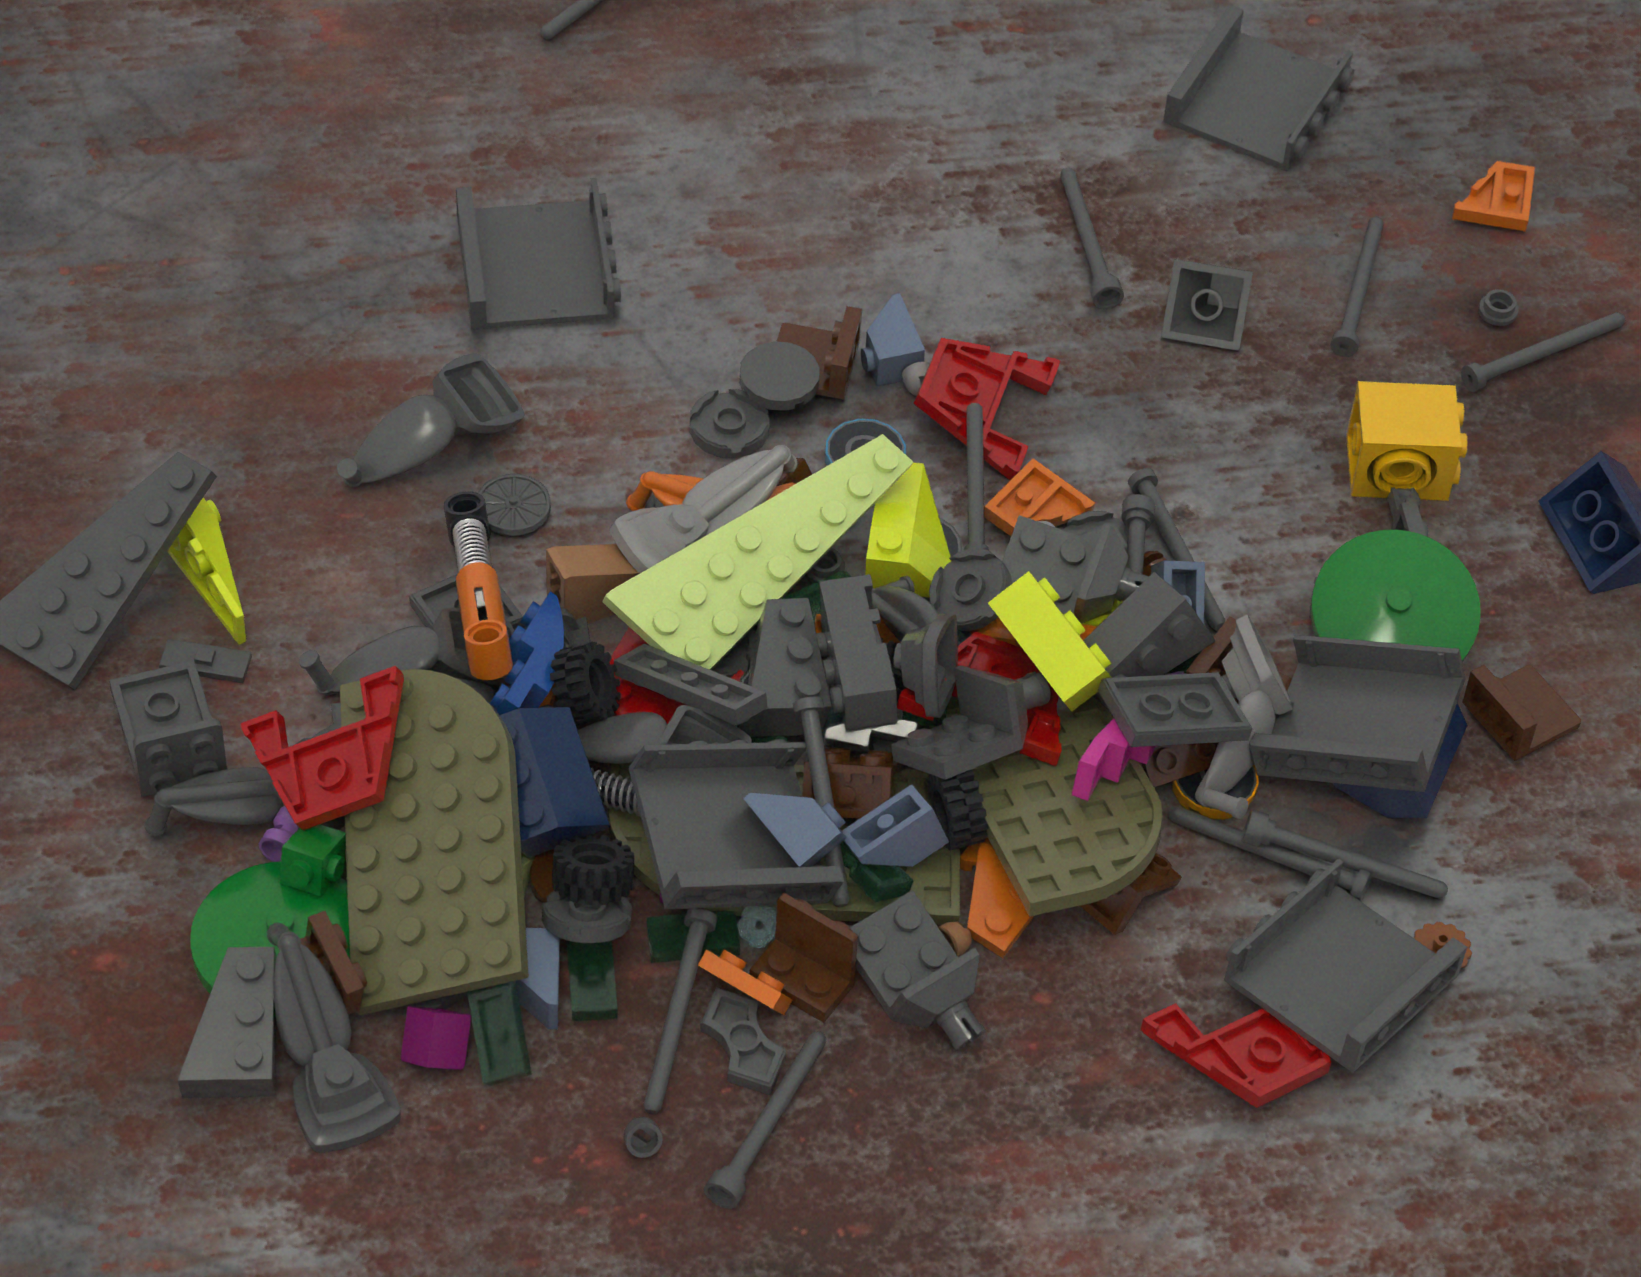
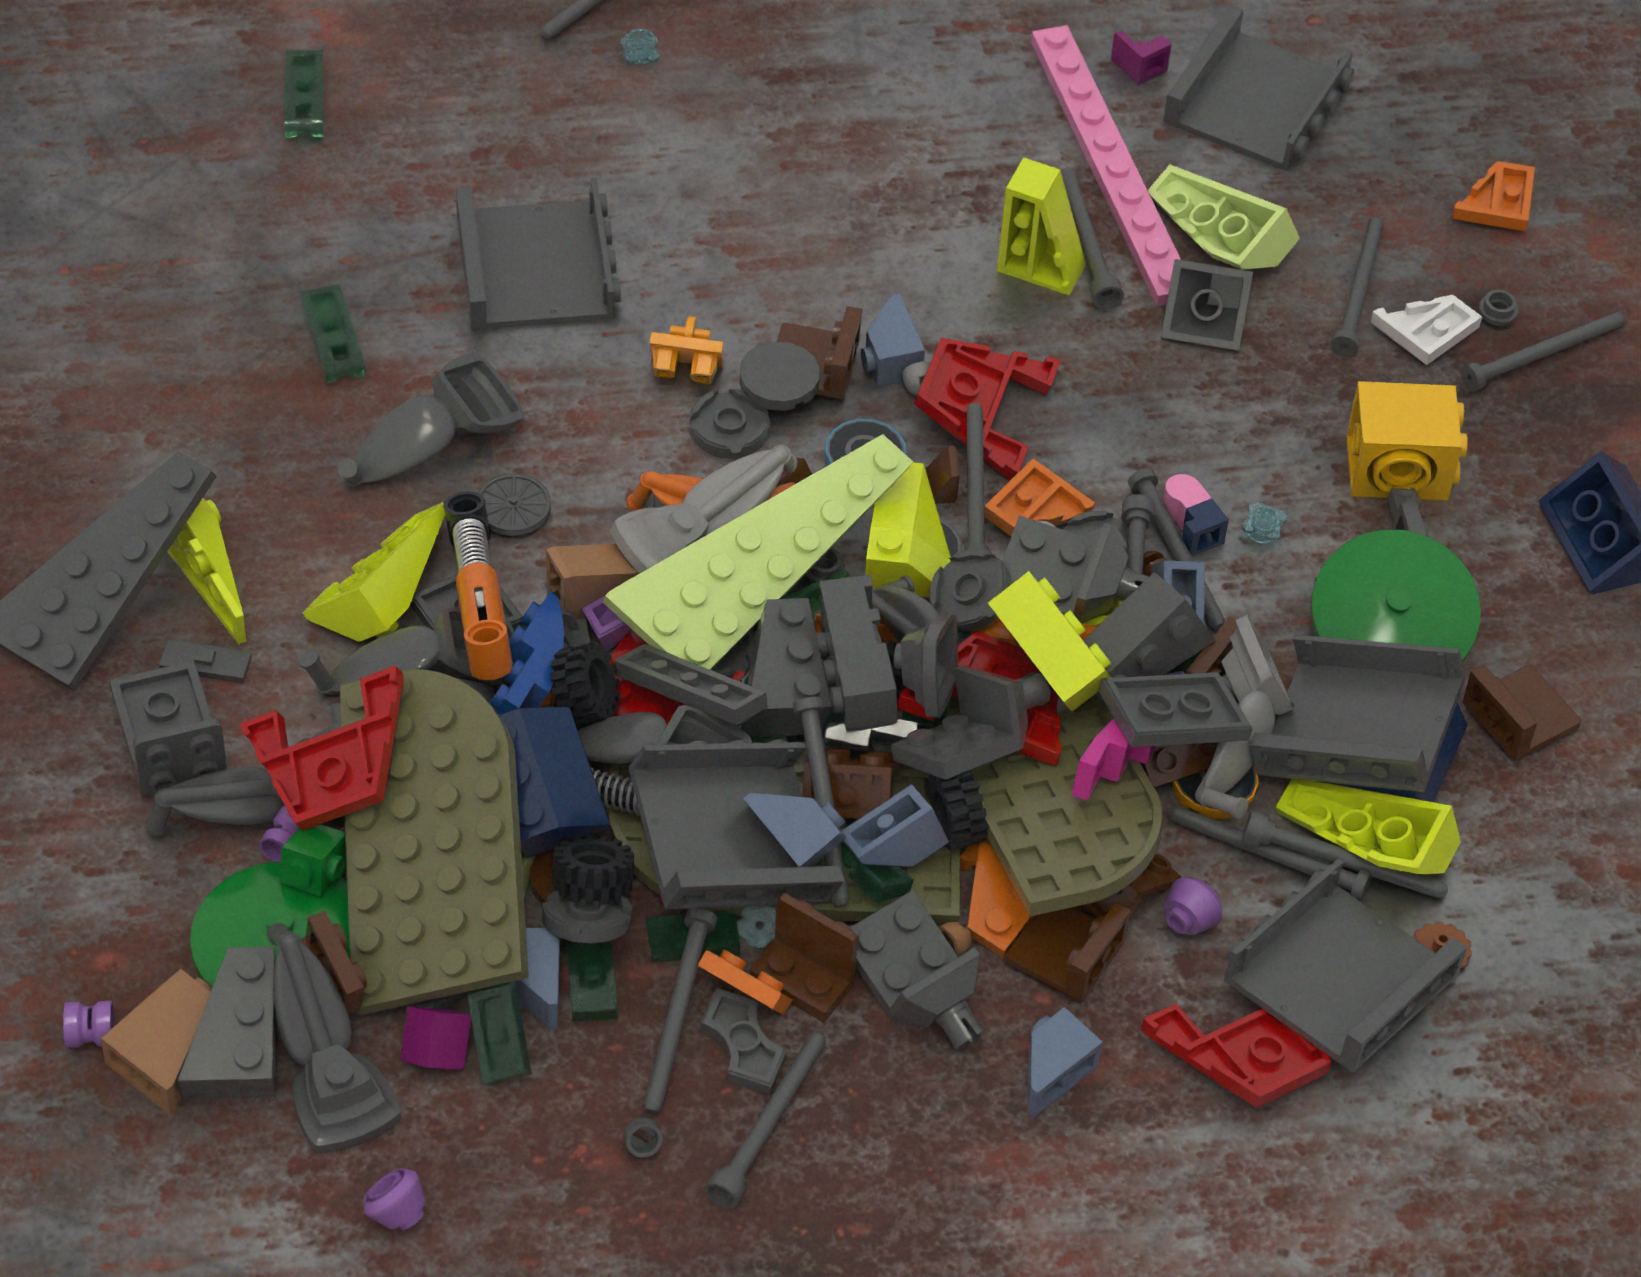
(78, 1023): none -> medium lavender wheel
(156, 1037): none -> medium nougat slope
(304, 92): none -> clear green plate
(332, 332): none -> clear green plate
(382, 583): none -> neon yellow wedge
(396, 1200): none -> medium lavender cone
(605, 624): none -> medium lavender slope
(640, 47): none -> clear light blue plate
(686, 346): none -> light orange hips
(944, 476): none -> reddish brown slope
(1039, 230): none -> neon yellow wedge
(1058, 1058): none -> sand blue slope
(1070, 948): none -> reddish brown bracket
(1108, 158): none -> bright pink plate
(1140, 59): none -> magenta panel
(1192, 906): none -> medium lavender cone
(1196, 513): none -> leg
(1225, 220): none -> yellowish green wedge
(1263, 522): none -> clear light blue plate
(1375, 825): none -> neon yellow wedge
(1428, 327): none -> white wing

